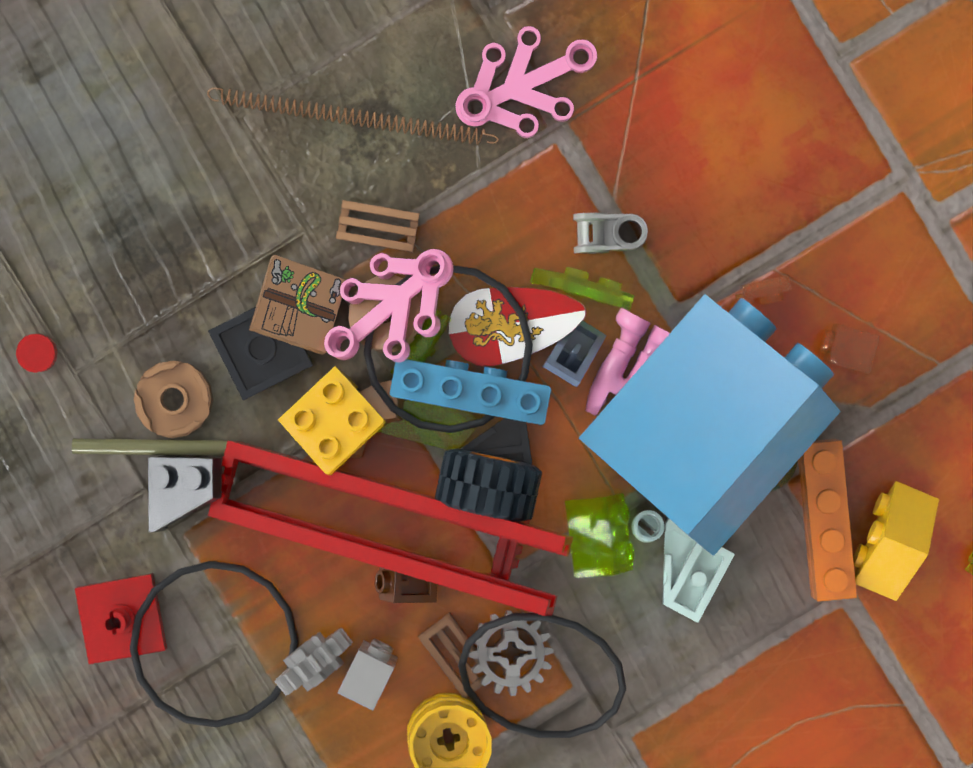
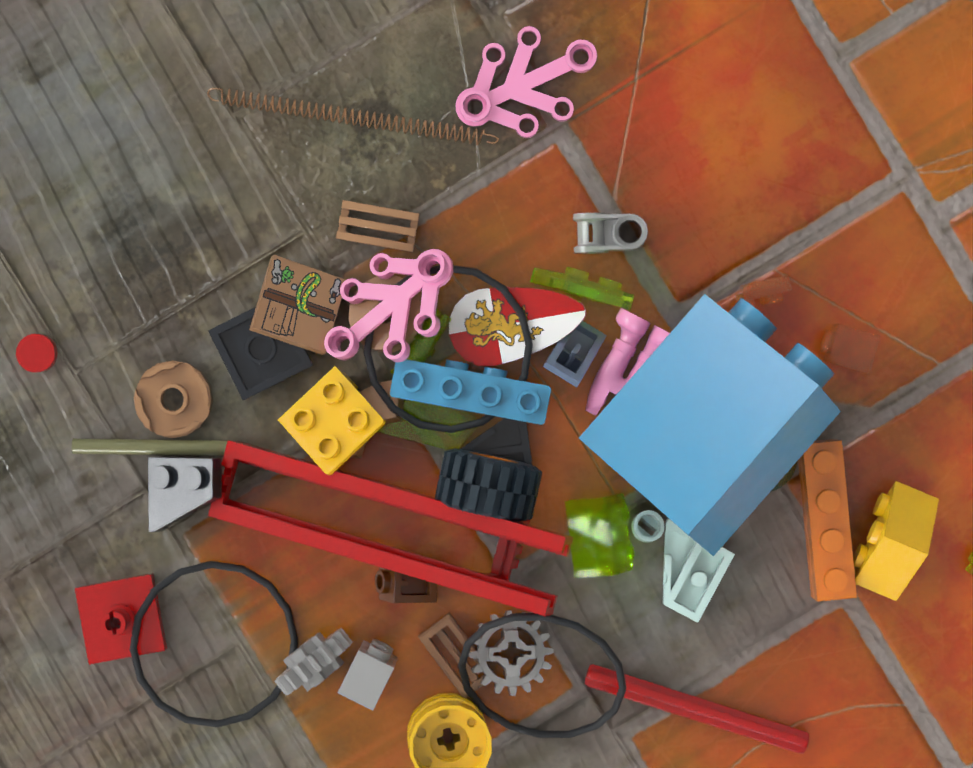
(699, 710): none -> red axle

